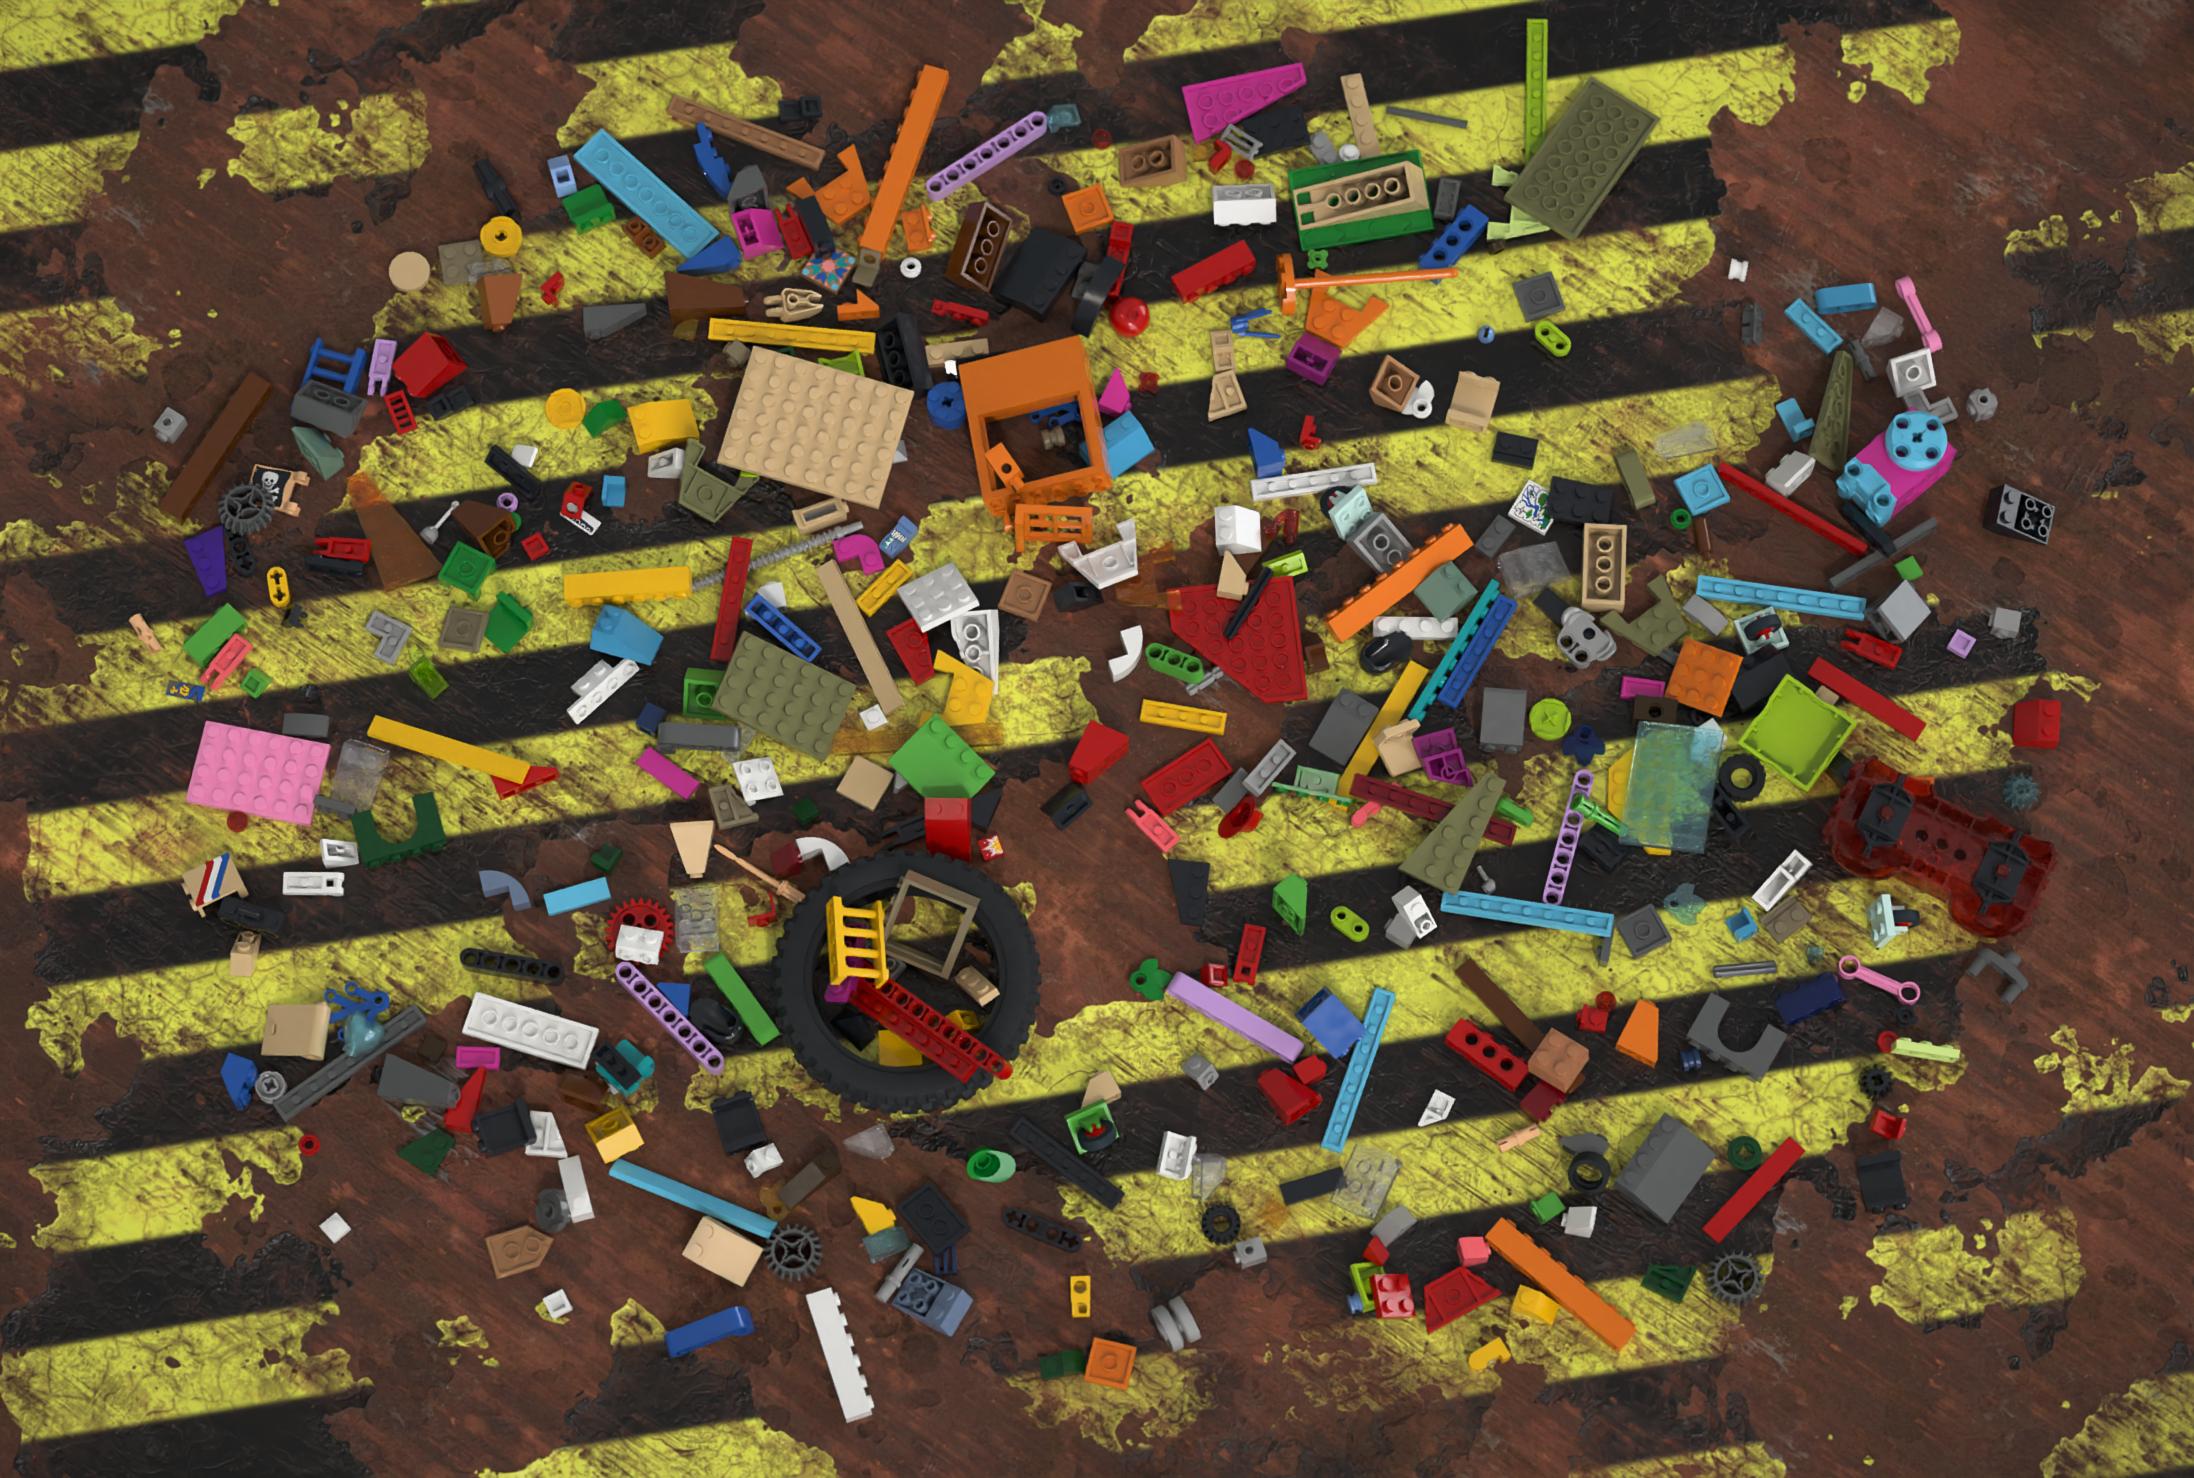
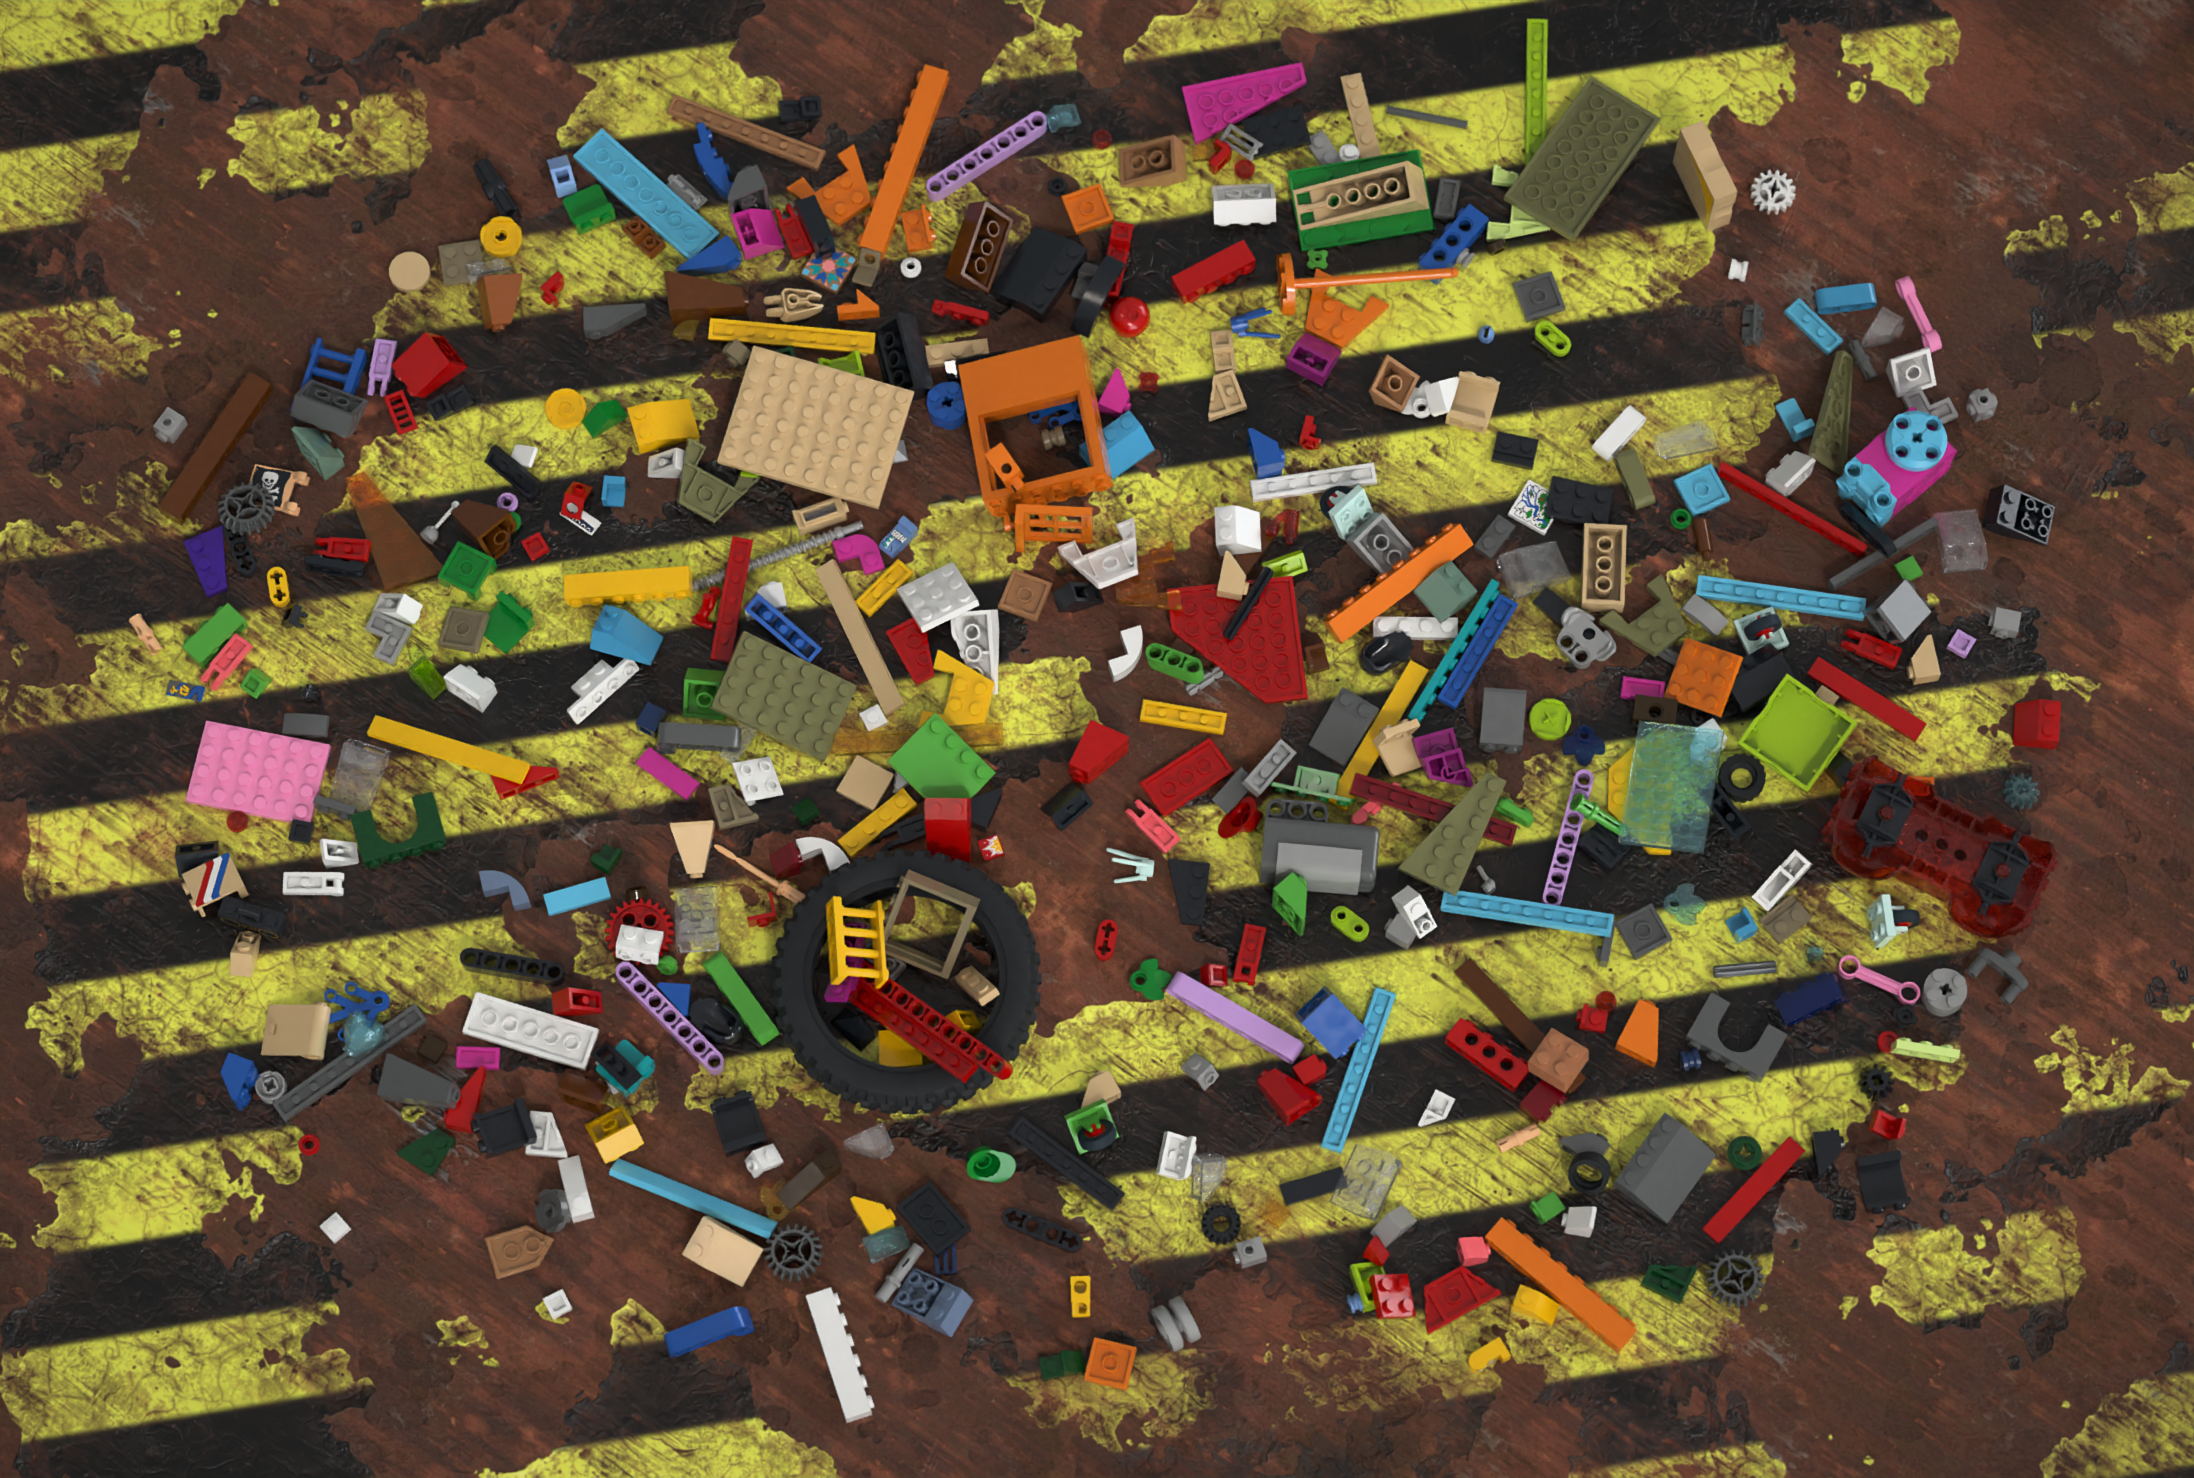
(195, 854): none -> black panel
(301, 832): none -> black plate
(398, 607): none -> white slope
(470, 687): none -> white slope
(576, 1002): none -> red slope
(636, 892): none -> dark brown tile
(667, 965): none -> bright green plate
(686, 192): none -> light grey hinge
(707, 605): none -> red piece
(877, 822): none -> yellow plate
(1111, 941): none -> red beam
(1143, 865): none -> light aqua plant
(1325, 854): none -> piece
(1441, 395): none -> white slope
(1465, 258): none -> light grey bush
(1619, 433): none -> white beam
(1704, 176): none -> tan tile
(1783, 192): none -> white gear
(1826, 1149): none -> black slope
(1924, 663): none -> tan slope
(1946, 980): none -> light grey brick
(1961, 541): none -> clear slope

